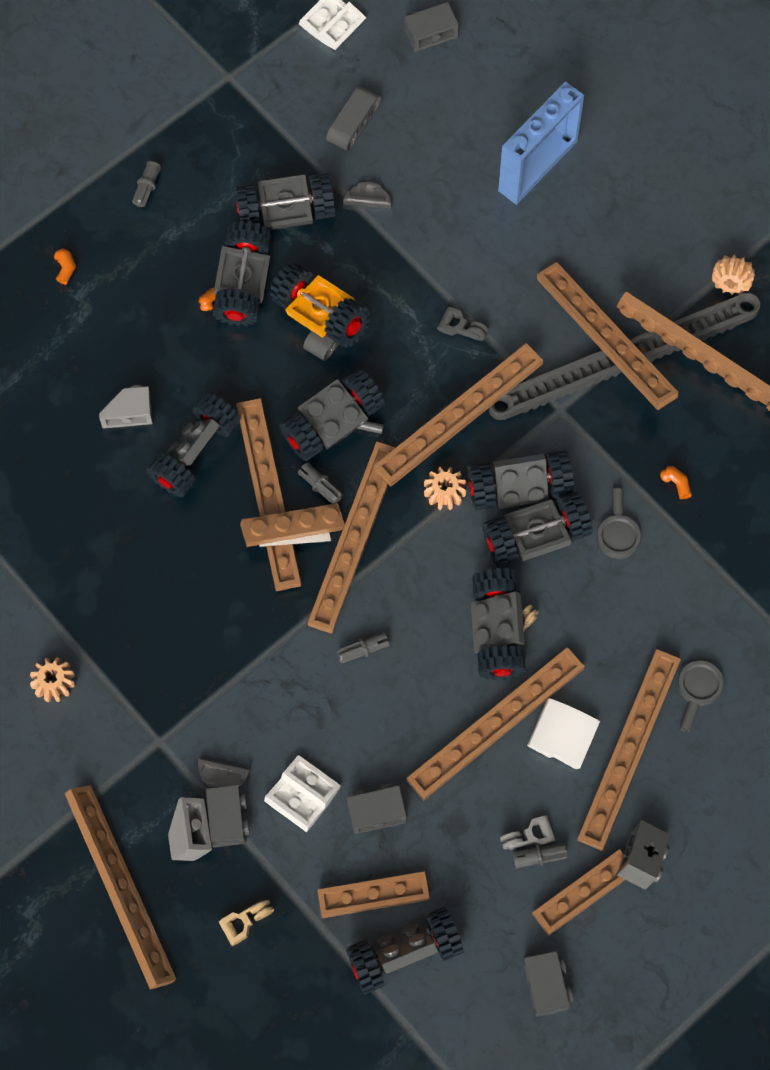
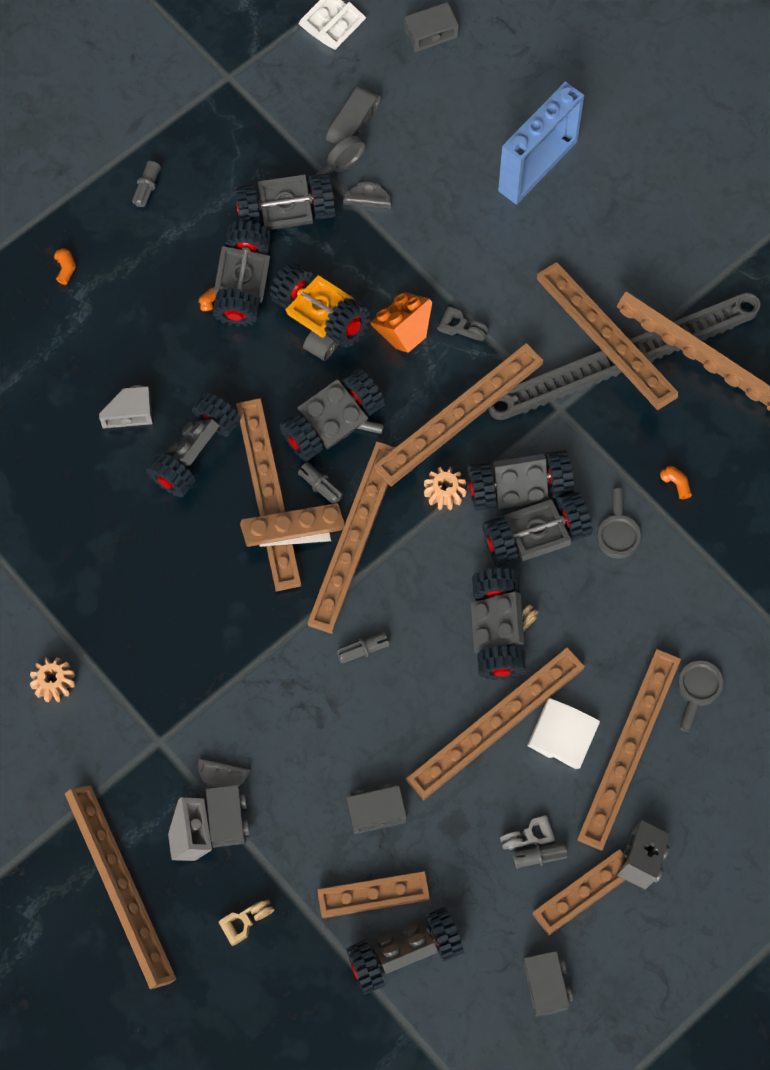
(302, 793): white slope -> none
(343, 155): none -> dark grey piece
(404, 321): none -> orange slope
(733, 275): light nougat gear -> none

